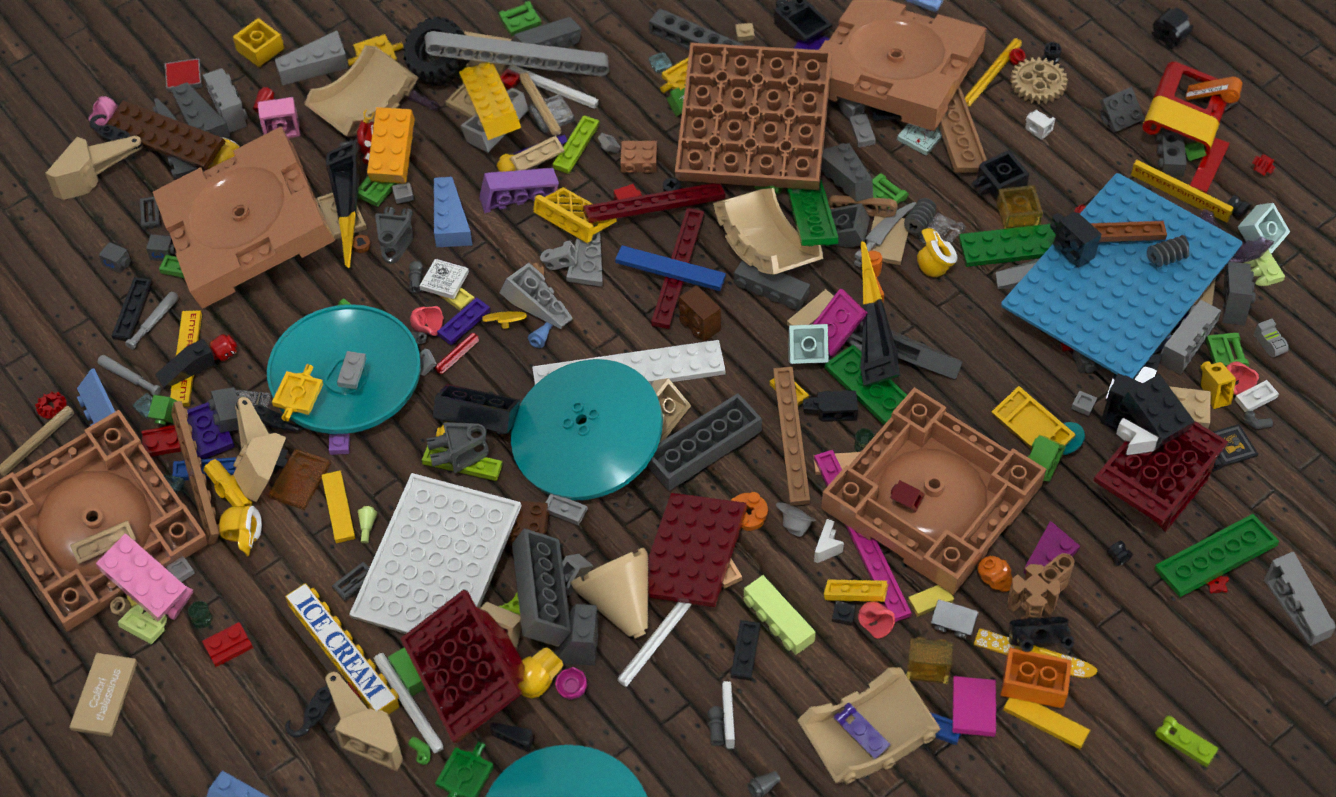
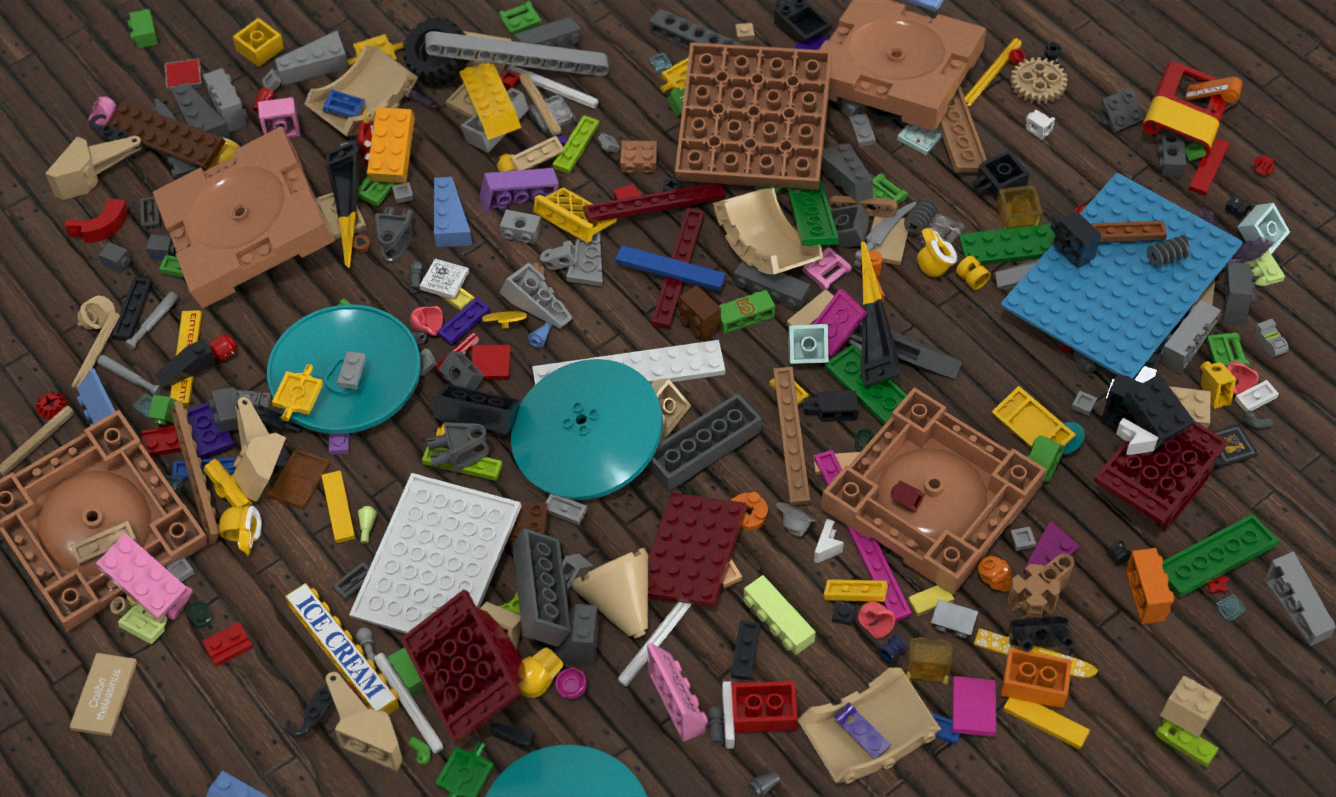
(95, 312): none -> tan piece
(96, 348): none -> tan axle
(101, 227): none -> red arch
(143, 28): none -> bright green brick
(272, 80): none -> light grey plate
(343, 104): none -> blue plate
(365, 636): none -> light grey bar
(461, 371): none -> dark grey brick
(492, 361): none -> red tile
(520, 226): none -> light grey brick
(675, 693): none -> bright pink slope
(746, 311): none -> bright green brick
(764, 706): none -> red brick
(819, 268): none -> bright pink plate
(892, 649): none -> dark blue wheel
(972, 271): none -> yellow wheel
(1022, 538): none -> light grey plate
(1149, 585): none -> orange brick
(1172, 27): black brick -> none
(1181, 190): yellow tile -> none
(1191, 706): none -> tan brick
(1231, 607): none -> clear light blue plate

